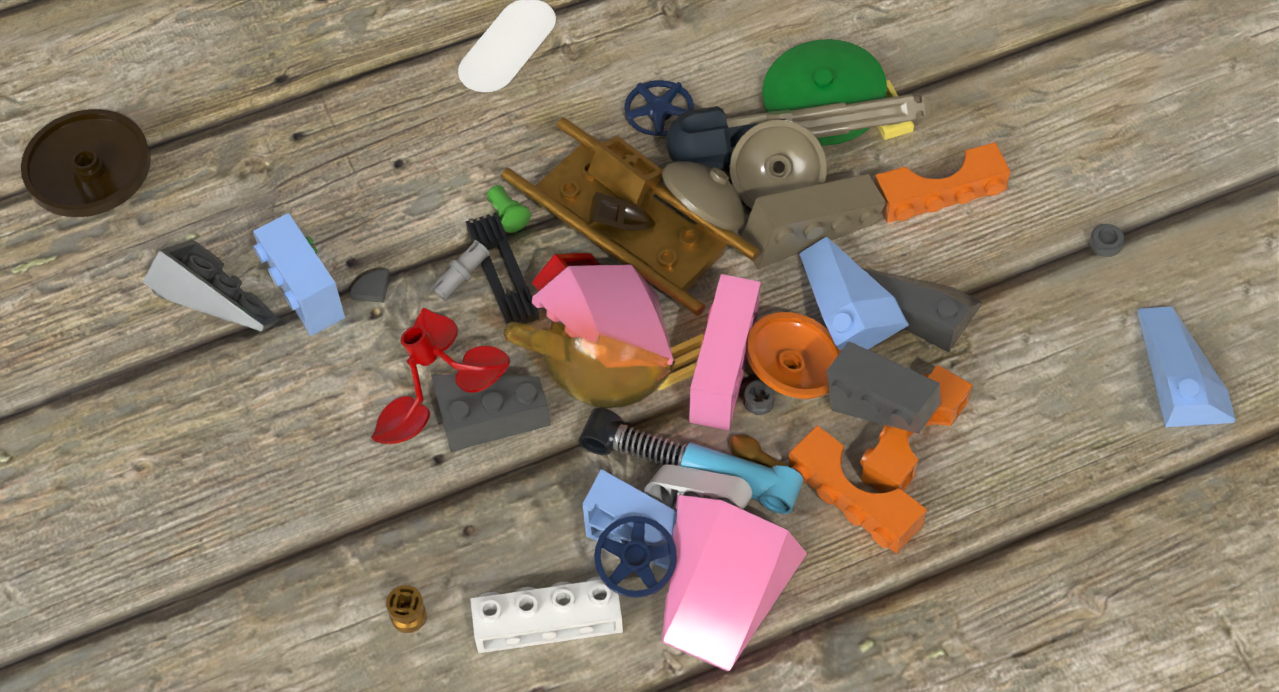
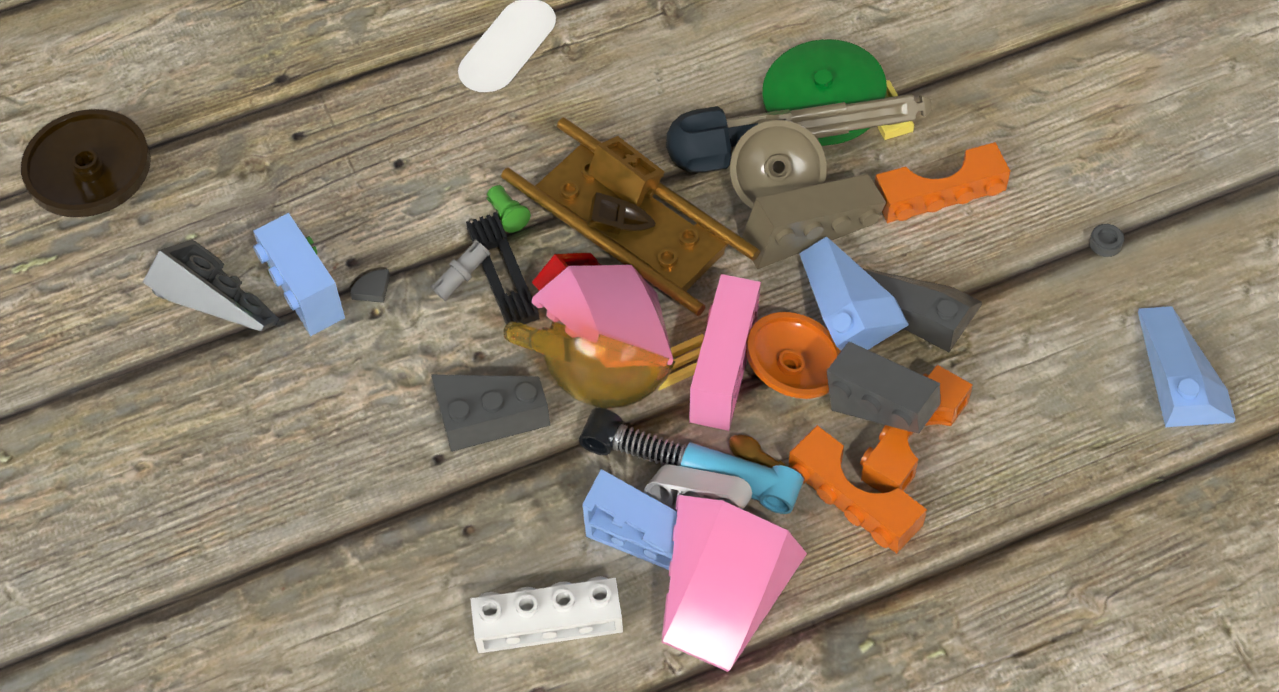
(410, 616): pearl gold wheel -> none
(424, 342): red plant -> none
(635, 557): dark blue wheel -> none
(657, 108): dark blue wheel -> none
(705, 193): dark tan dish -> none
(767, 403): dark grey bush -> none

